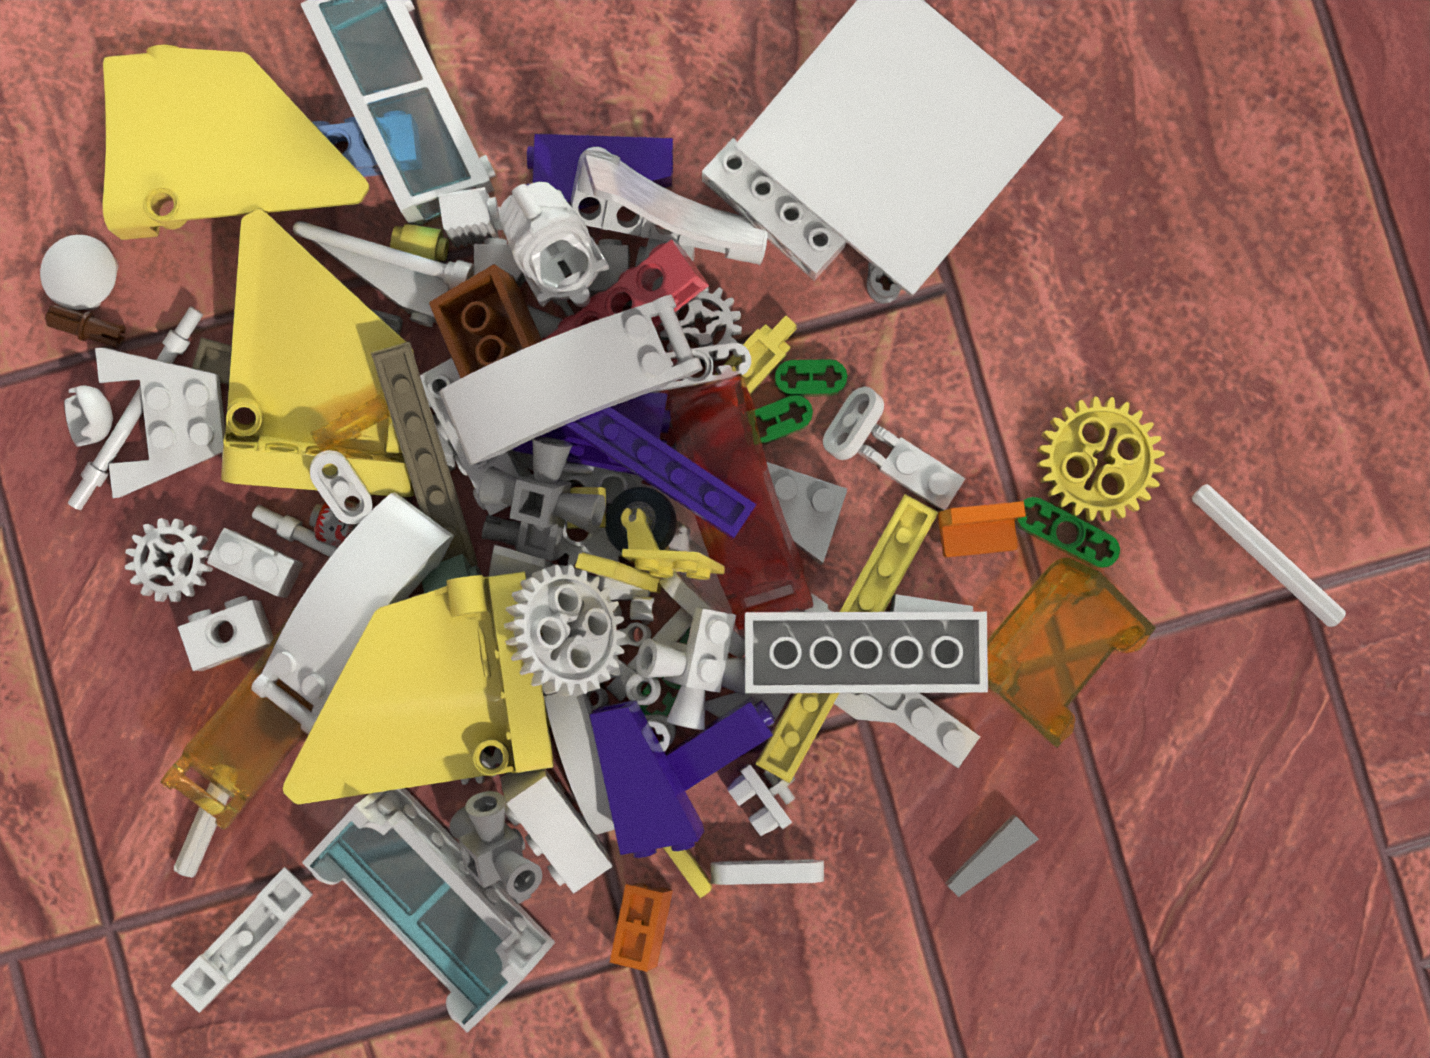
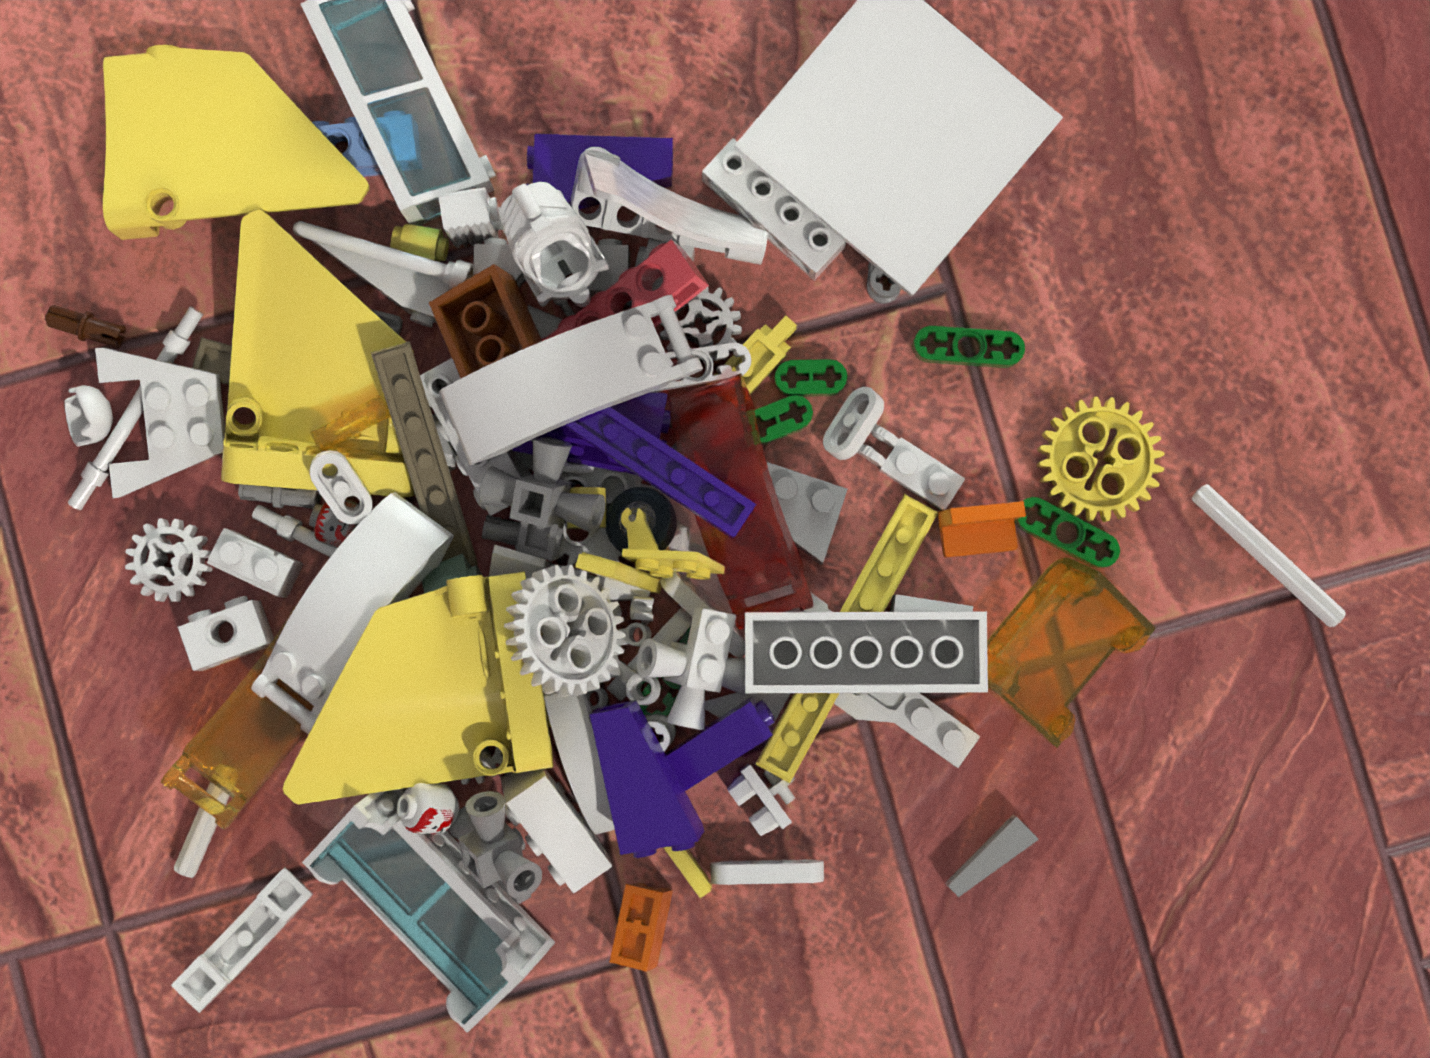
(78, 272): white dish -> none
(280, 496): none -> light grey pin
(428, 808): none -> white head
(995, 360): none -> green beam

